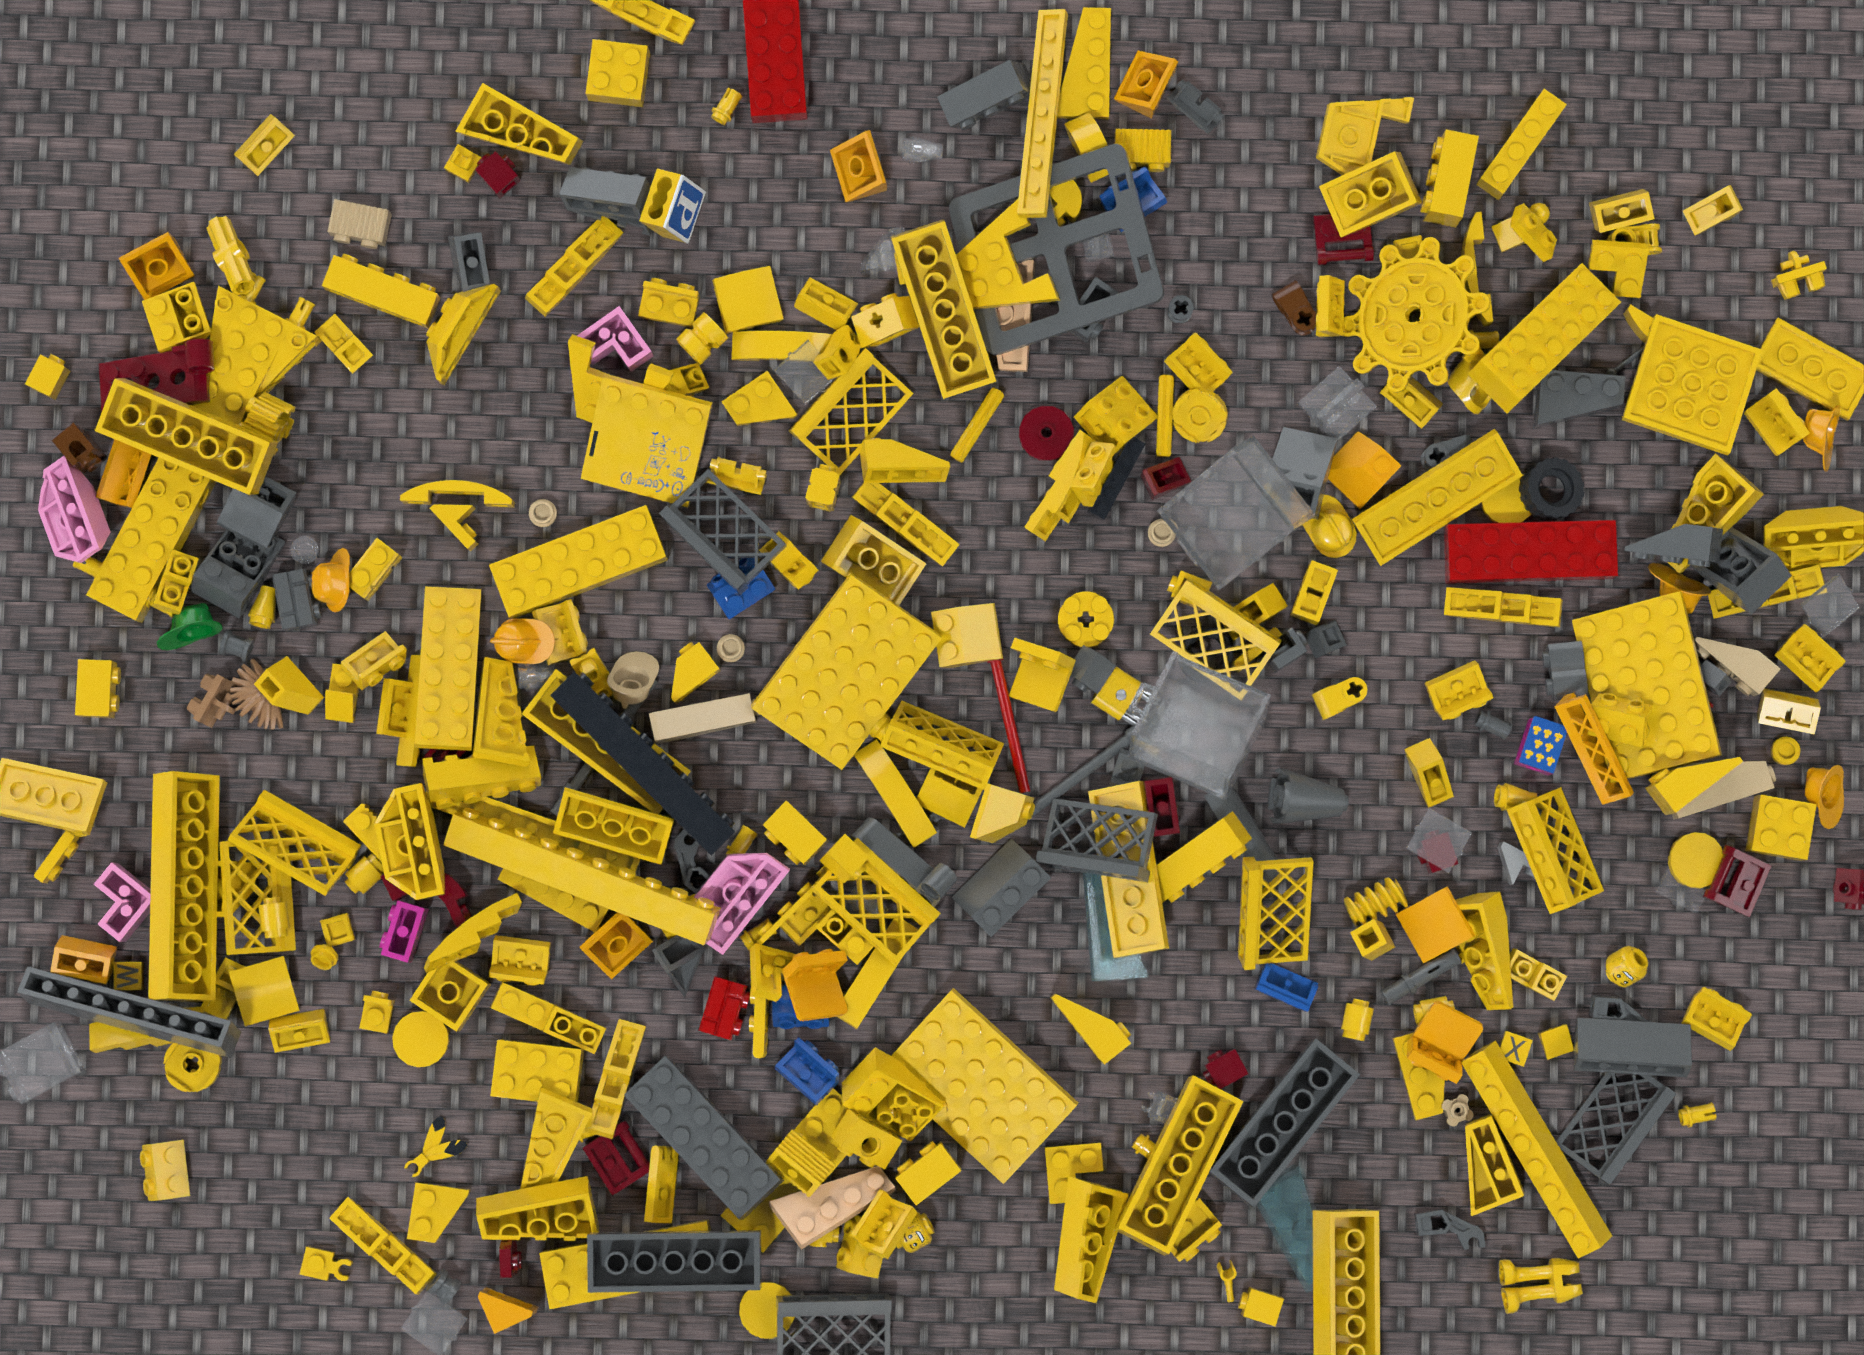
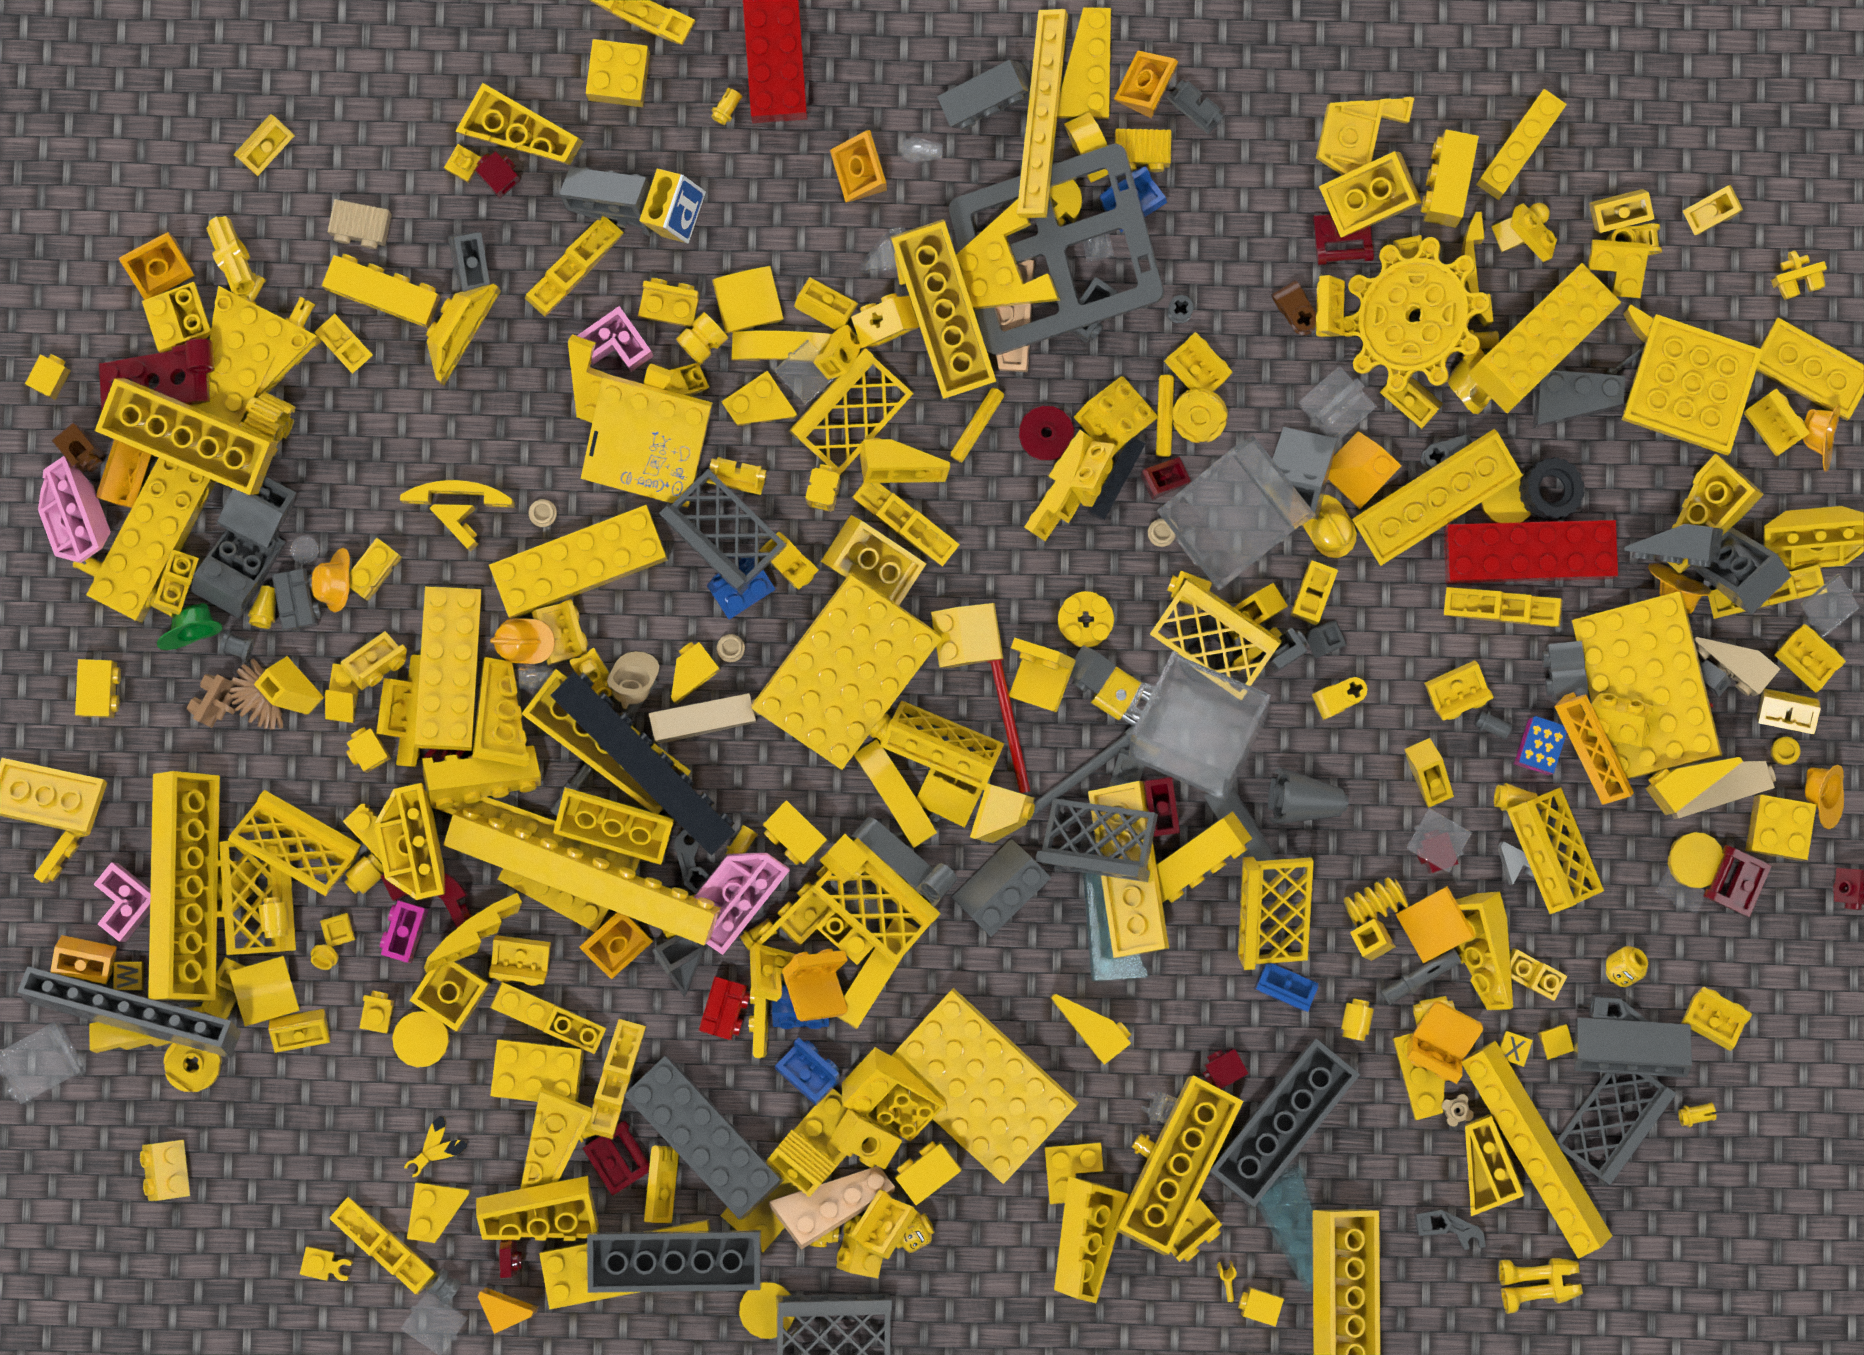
(367, 749): none -> yellow brick

